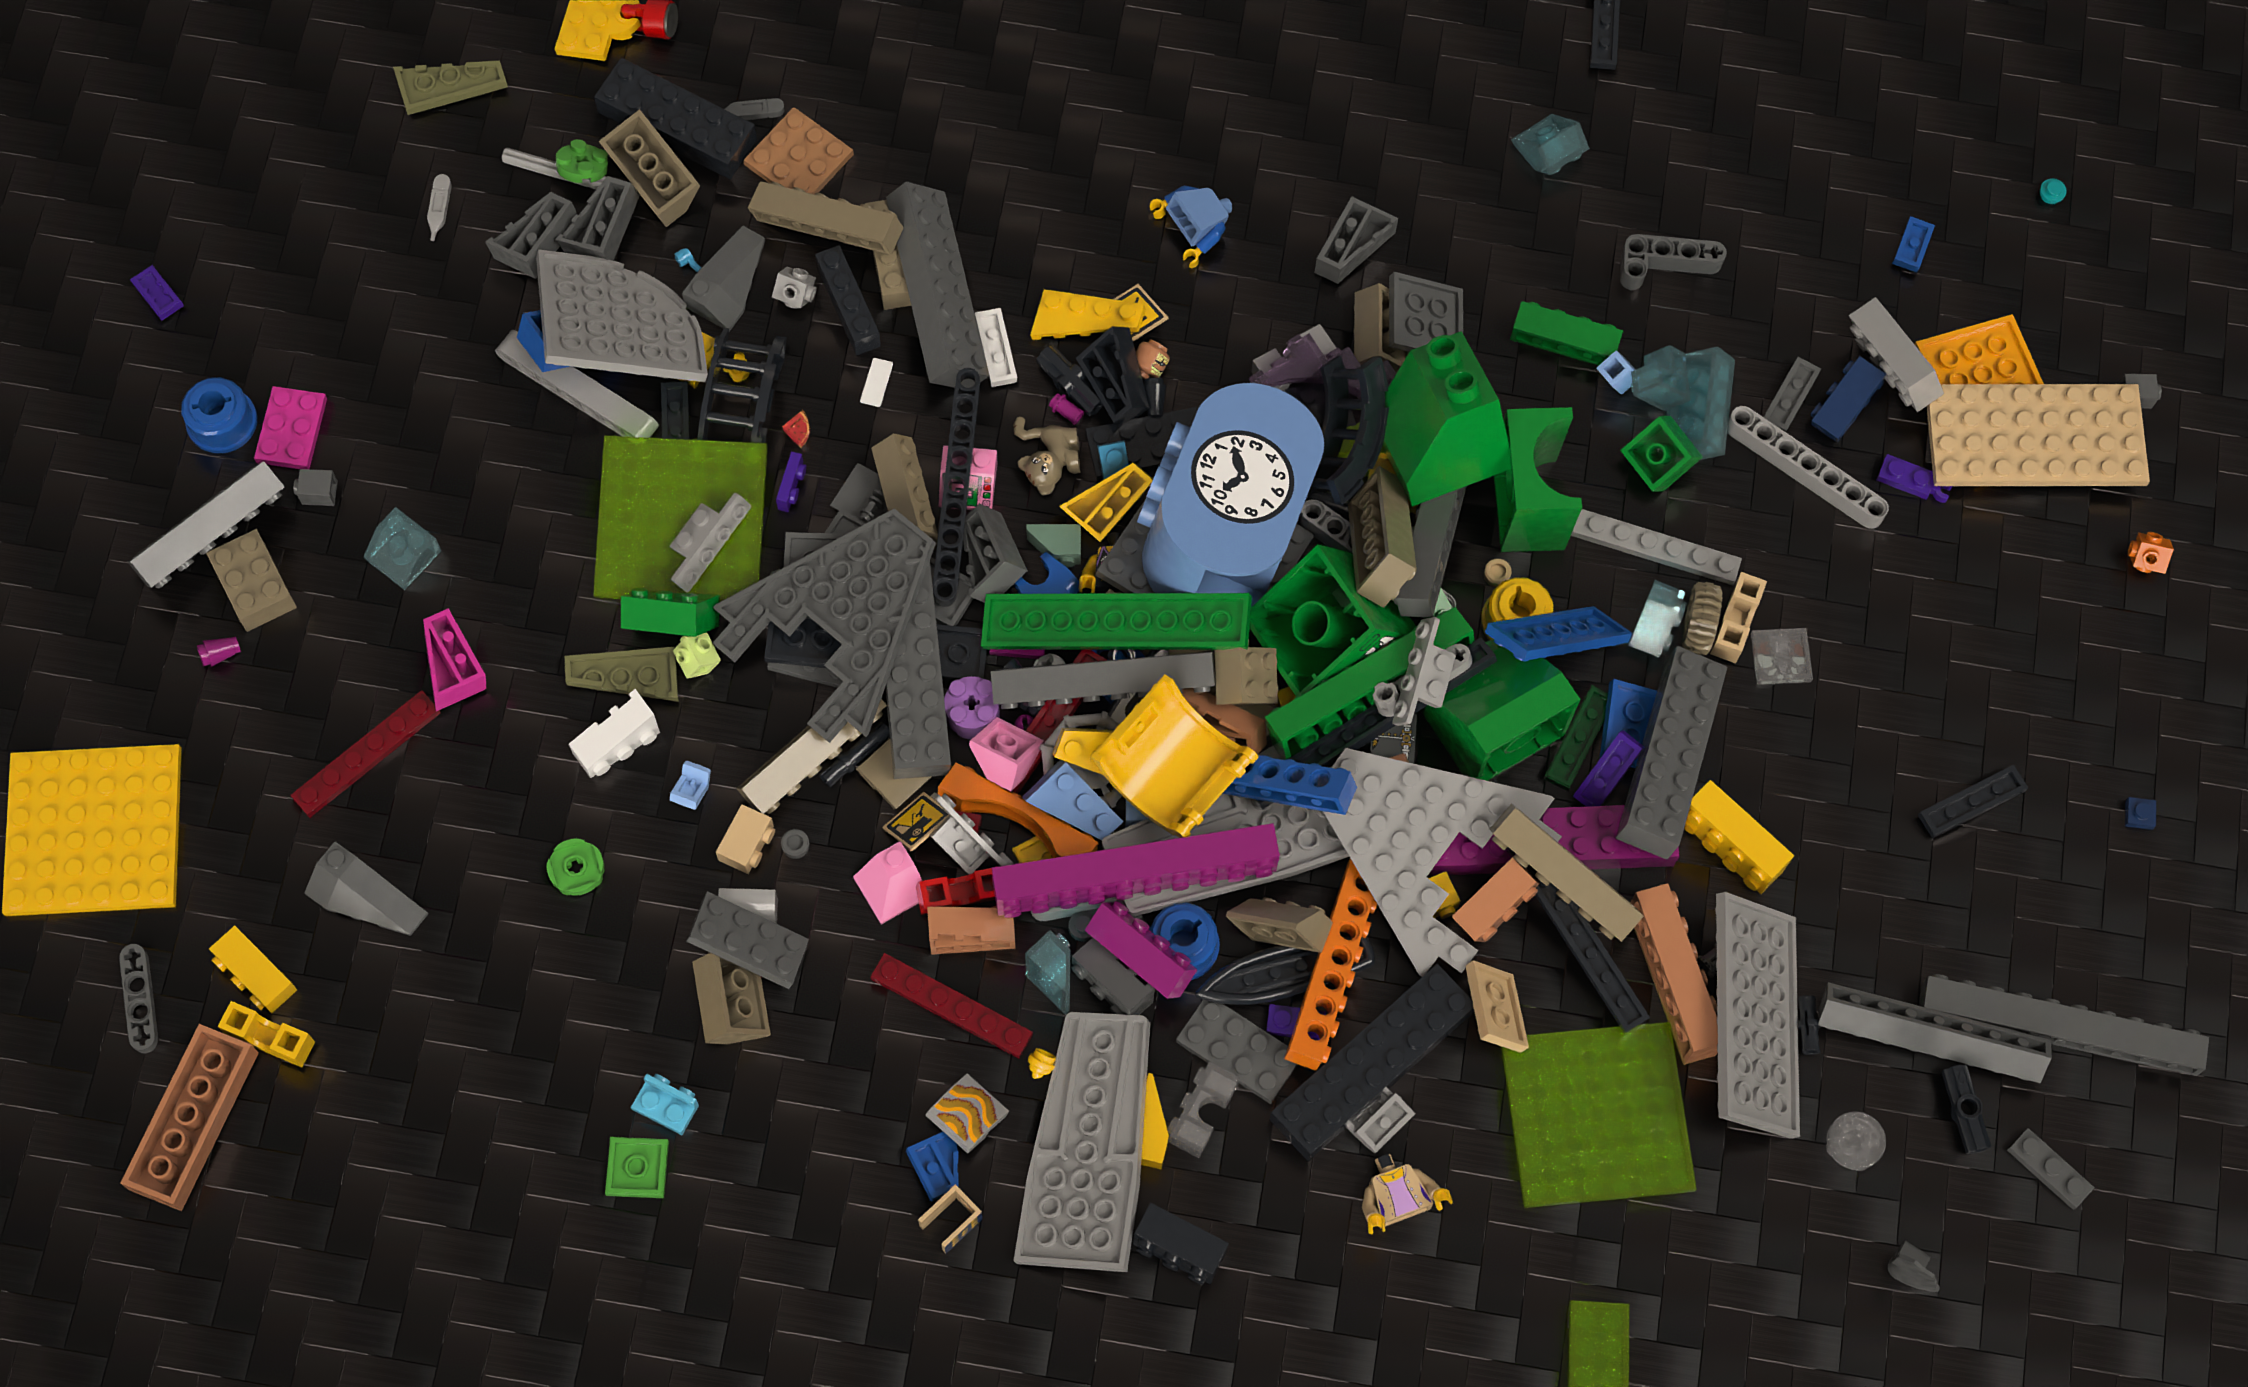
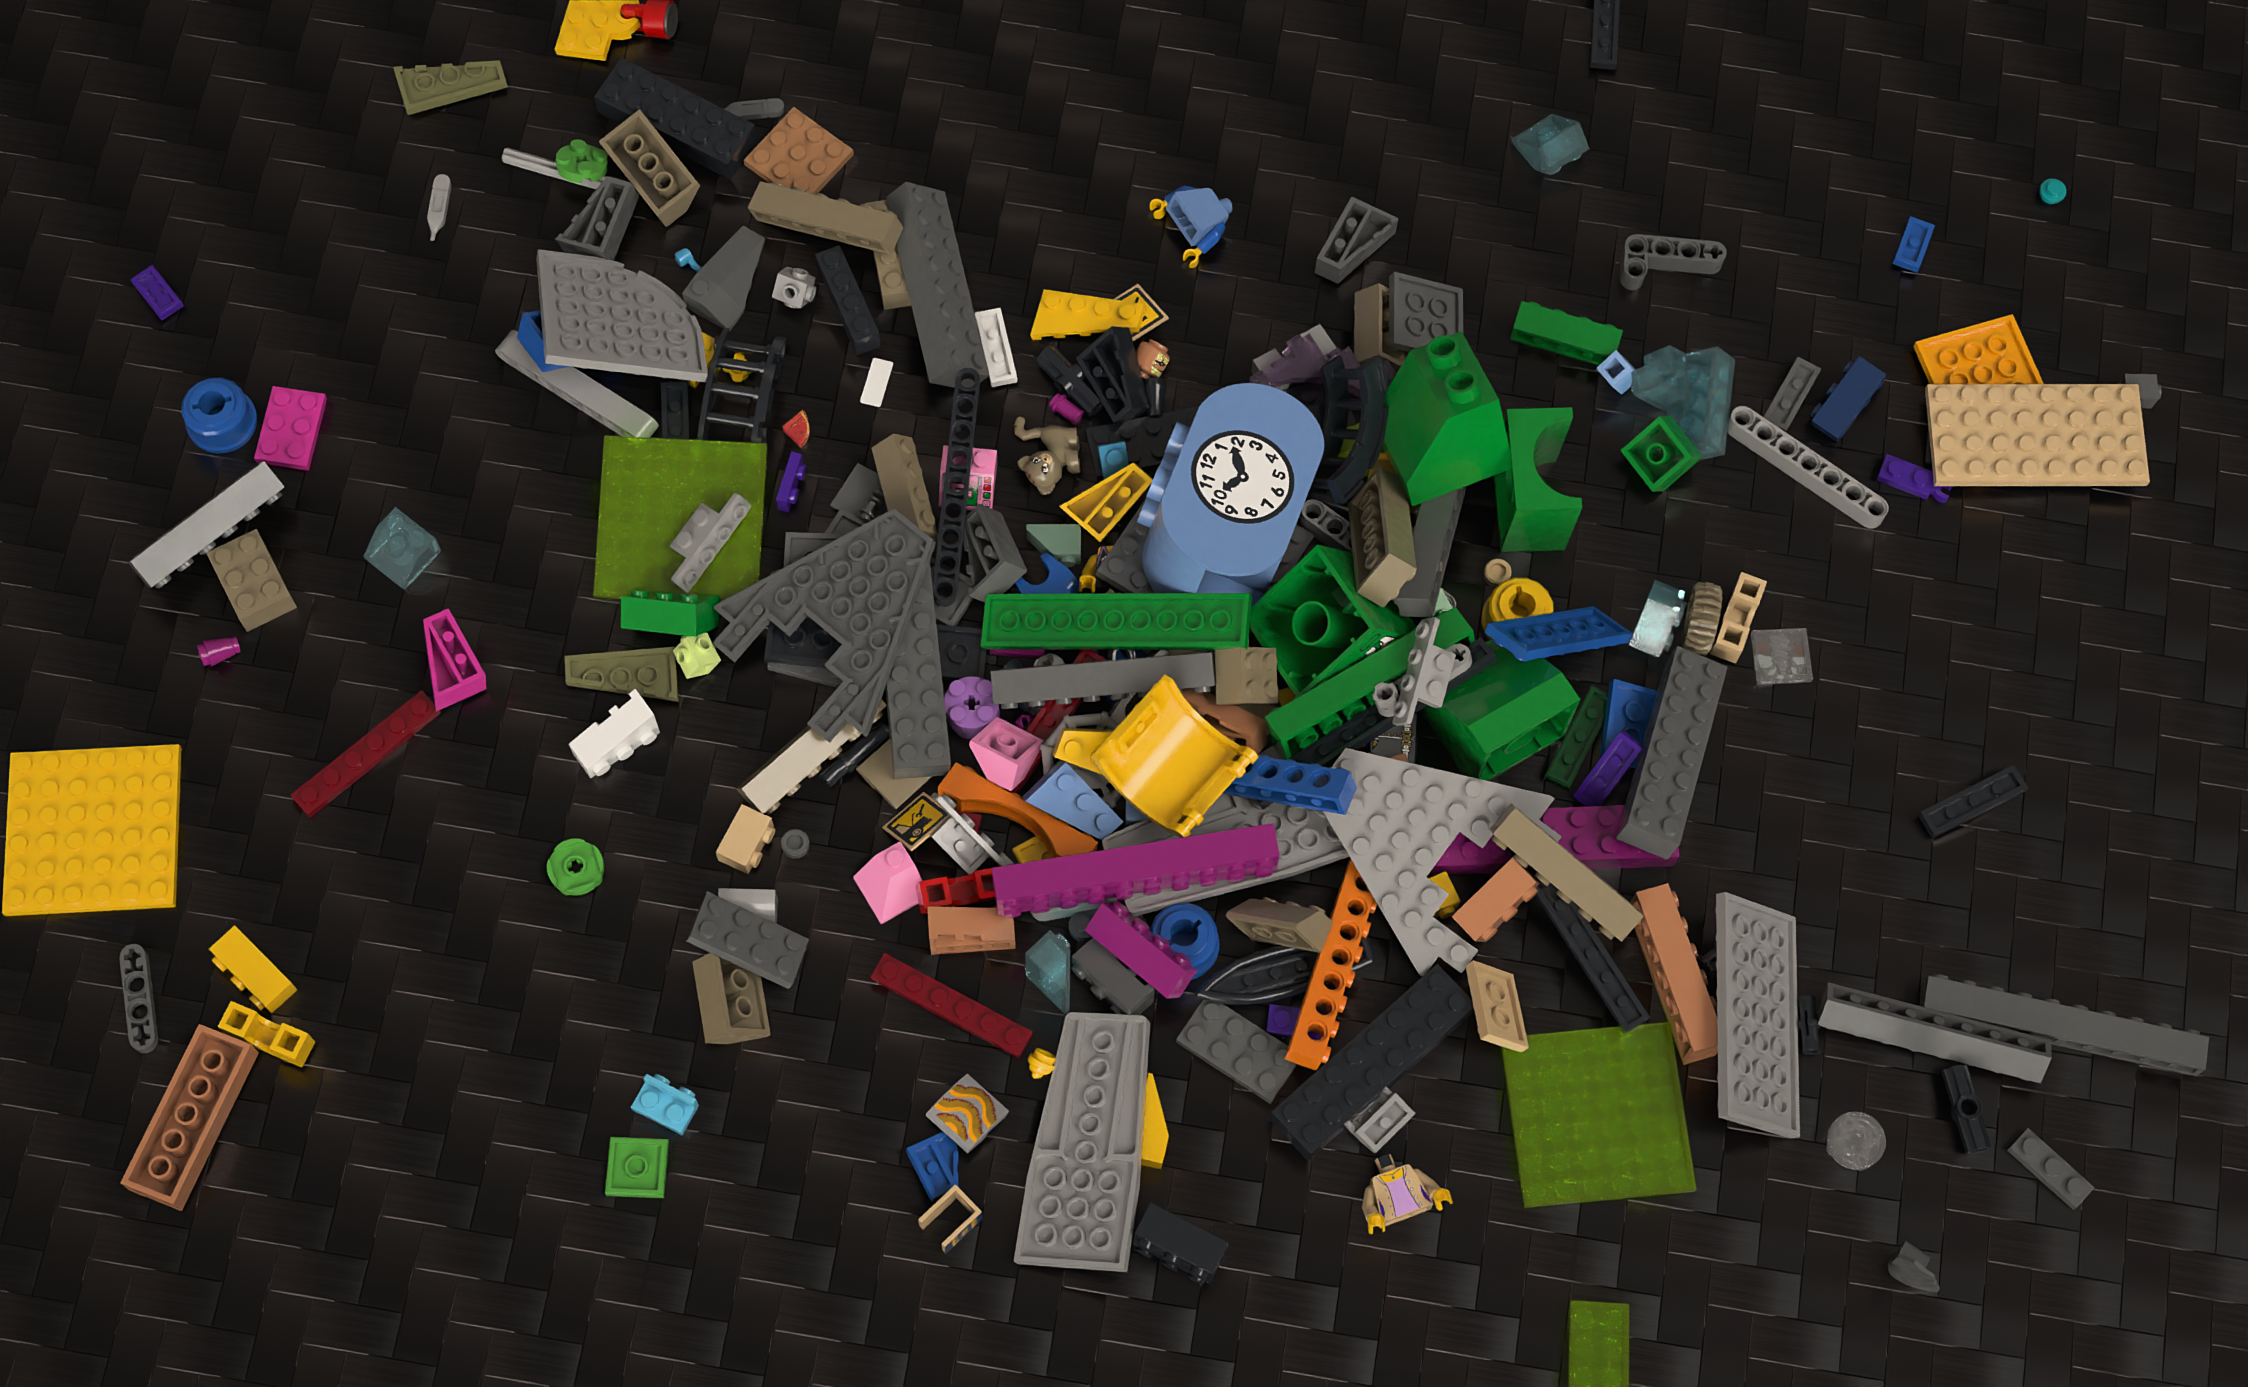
(316, 487): dark grey brick -> none
(354, 889): dark grey wedge -> none
(534, 231): dark grey wedge -> none
(691, 785): light blue bracket -> none
(1213, 1086): clear arch -> none
(1657, 547): light grey plate -> none
(1736, 838): yellow brick -> none
(1895, 355): light grey brick -> none
(2140, 813): dark blue plate -> none
(2150, 552): orange brick -> none

